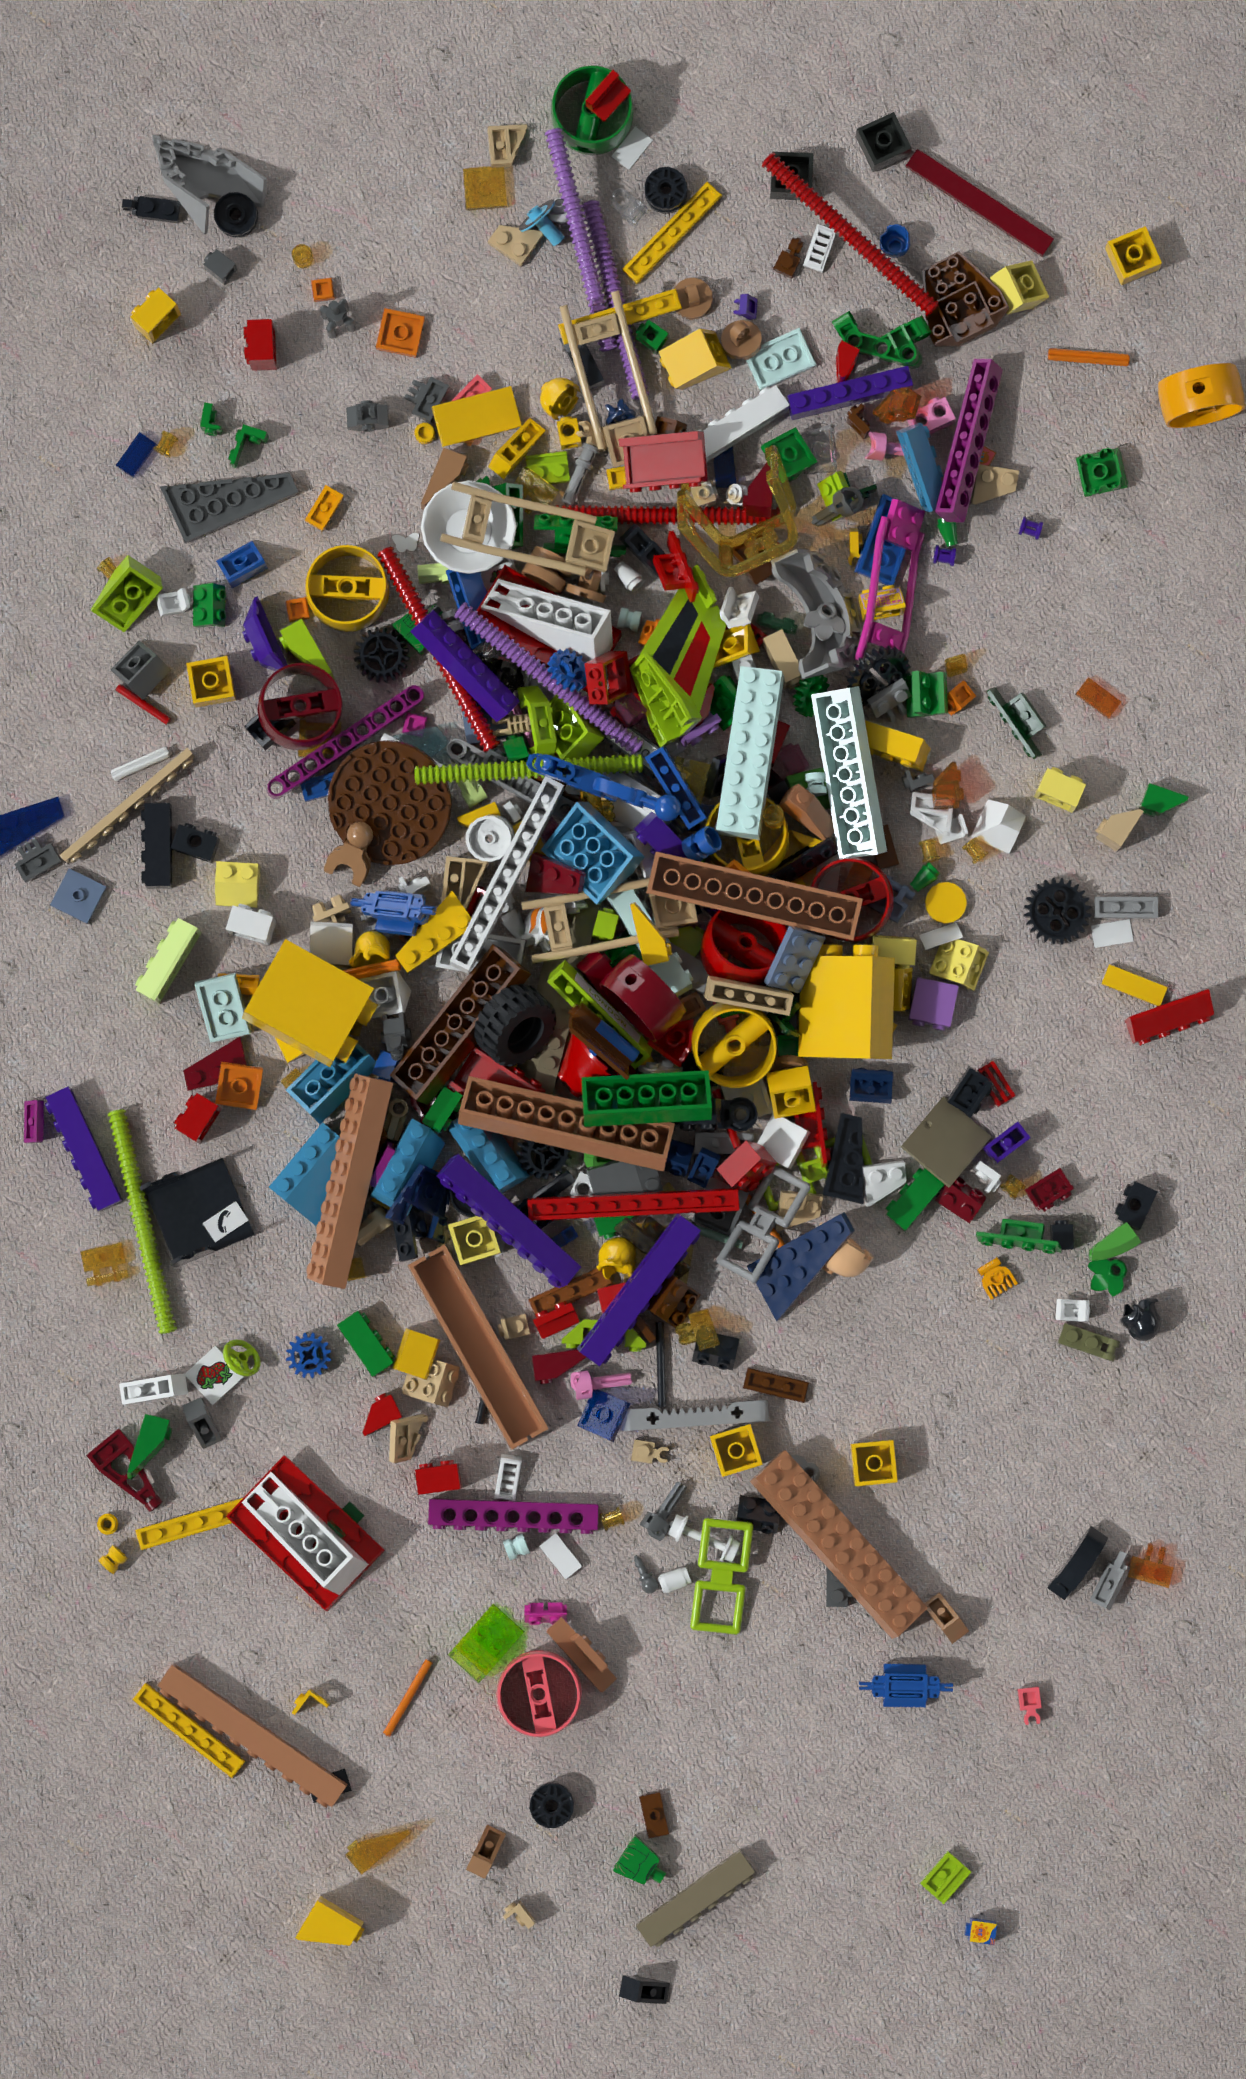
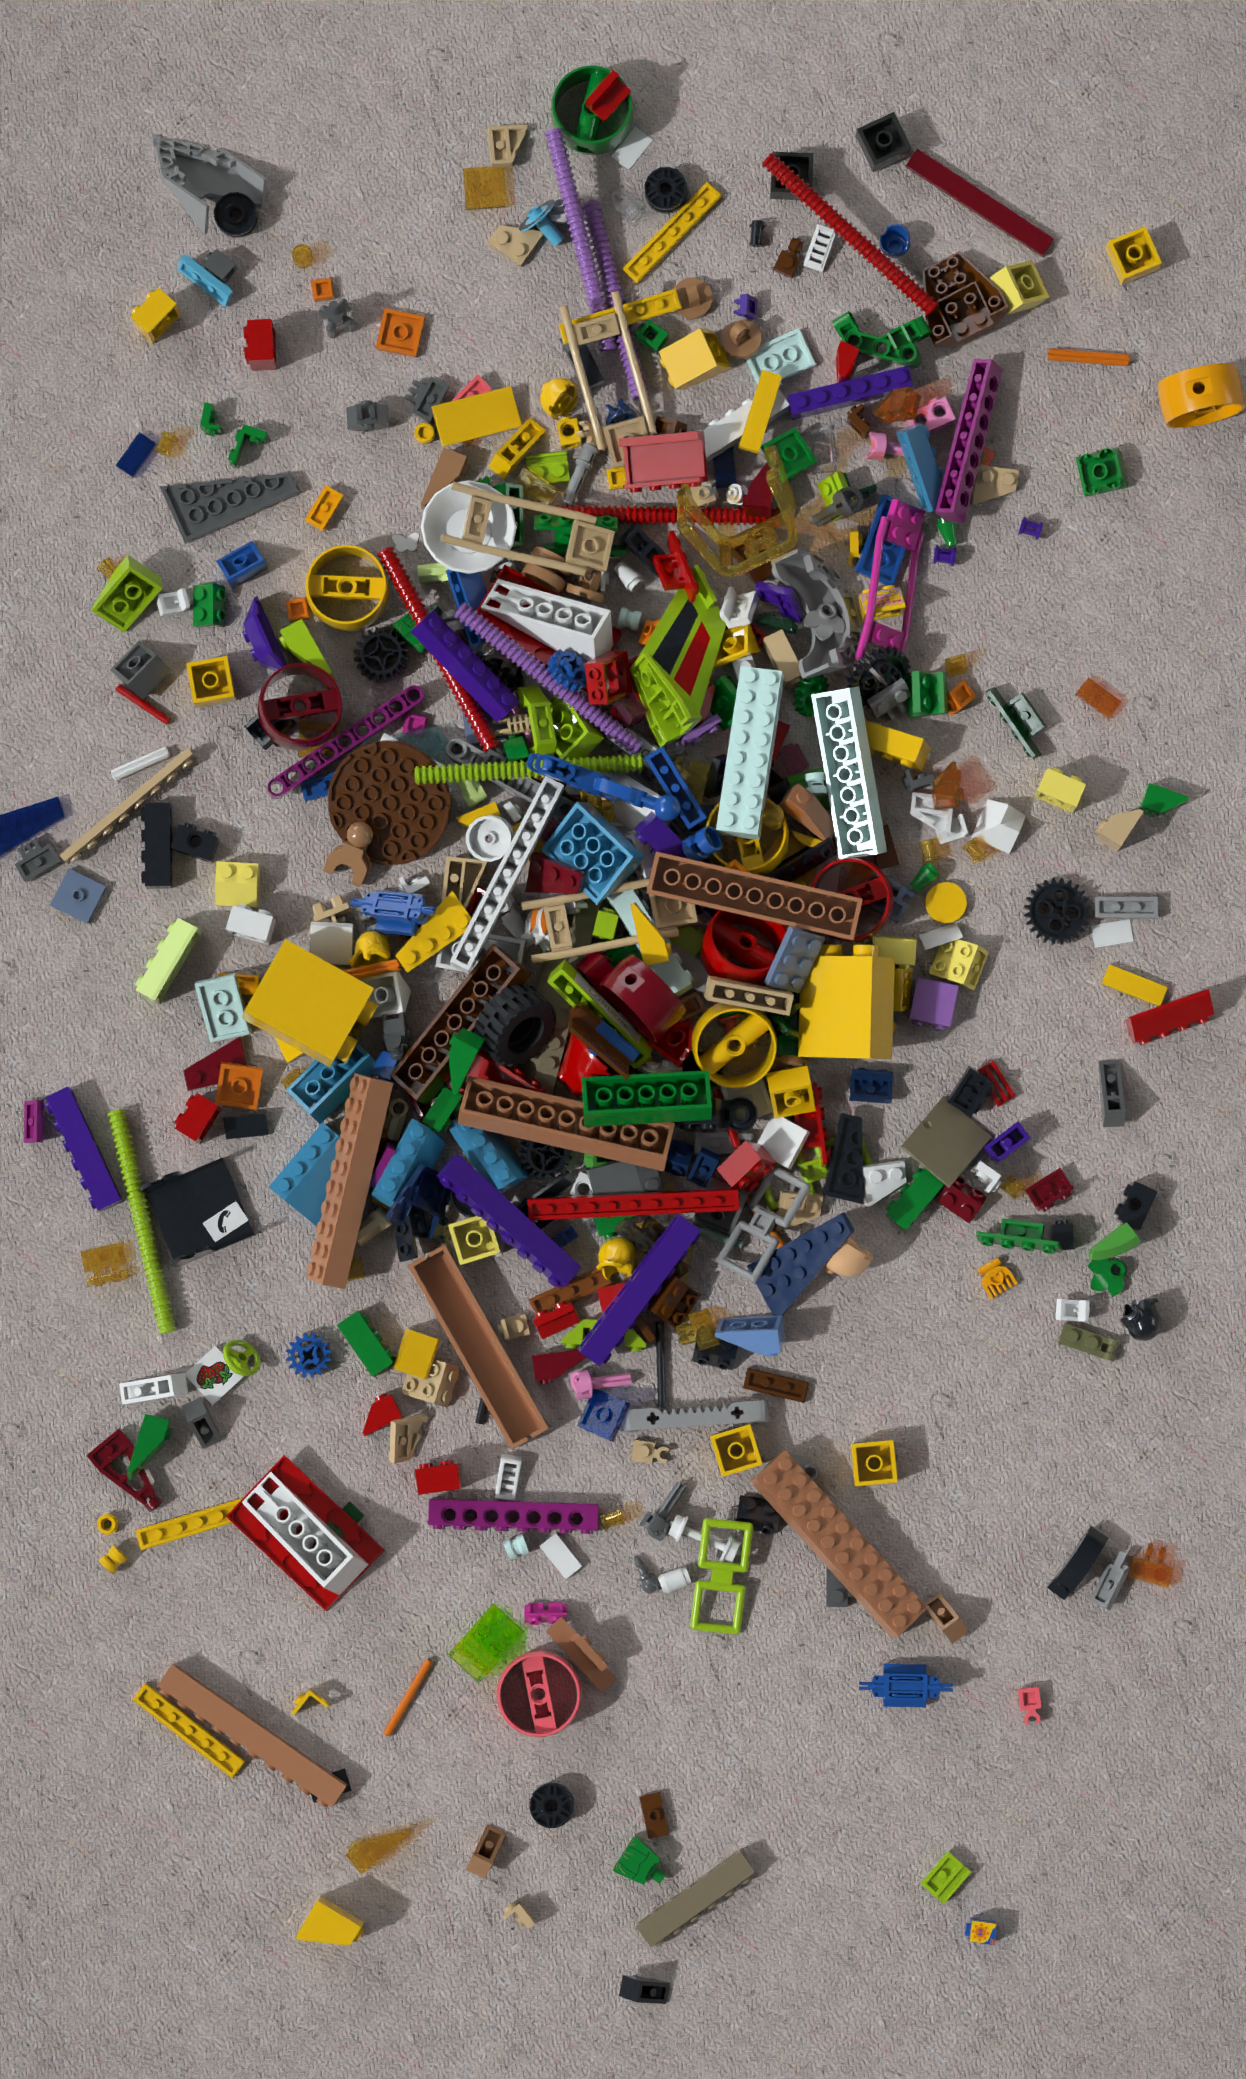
(153, 208): black hinge -> none
(205, 280): none -> medium azure plate
(245, 1126): none -> black slope
(462, 1056): none -> green slope
(755, 1334): none -> medium blue slope
(756, 233): none -> black pin
(760, 411): none -> yellow tile
(781, 596): none -> dark purple plate
(1111, 1093): none -> dark grey slope

